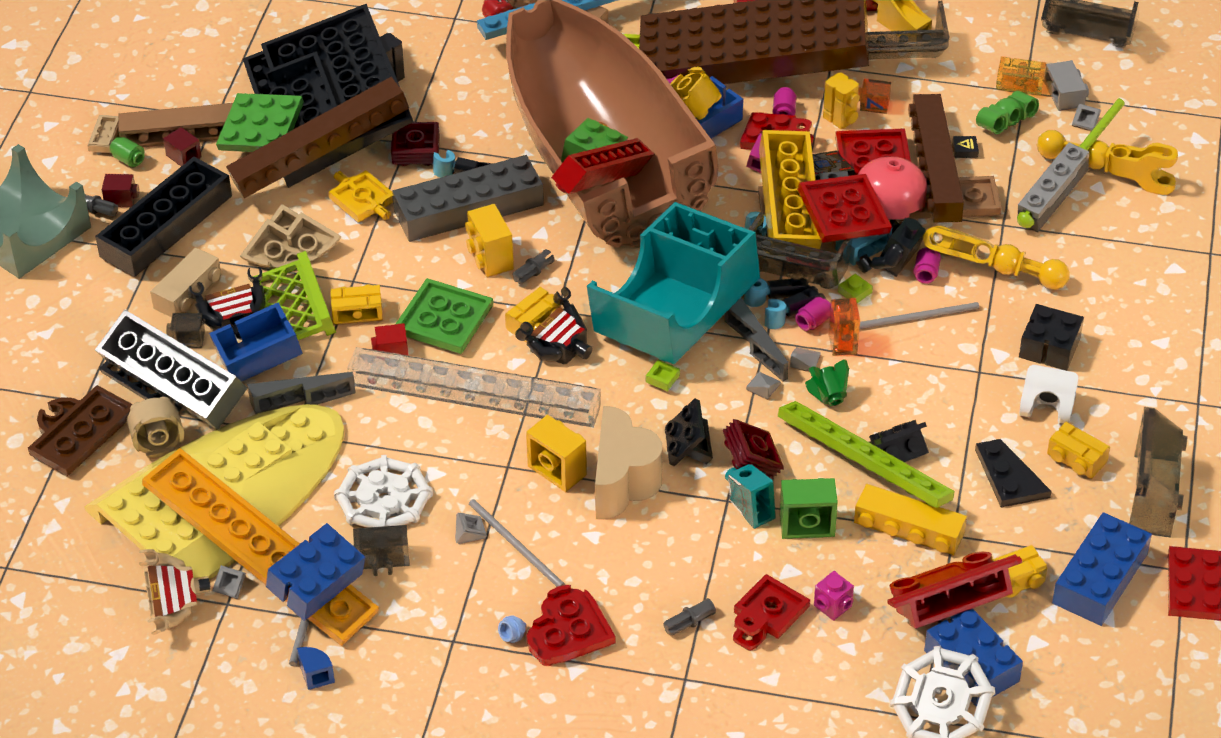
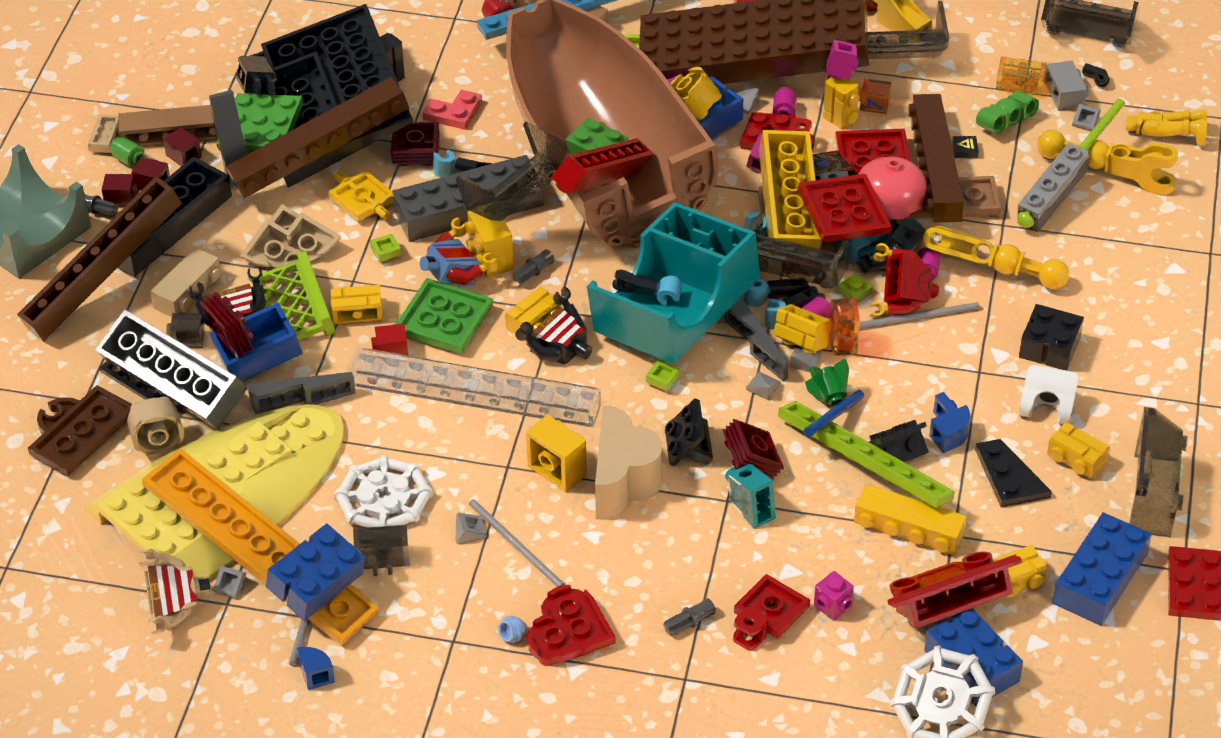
(99, 258): none -> reddish brown brick
(147, 170): none -> dark red brick
(227, 128): none -> dark grey slope
(228, 324): none -> dark red brick
(256, 75): none -> black hinge
(385, 247): none -> lime plate
(453, 114): none -> coral plate
(453, 262): none -> torso
(521, 184): none -> clear smoke windscreen
(648, 286): none -> piece
(750, 98): none -> light grey slope
(802, 328): none -> yellow brick
(808, 508): bright green brick -> none
(833, 413): none -> blue bar
(842, 60): none -> dark pink brick
(906, 282): none -> red torso
(950, 425): none -> blue brick
(1099, 75): none -> black arm
(1170, 124): none -> yellow piece

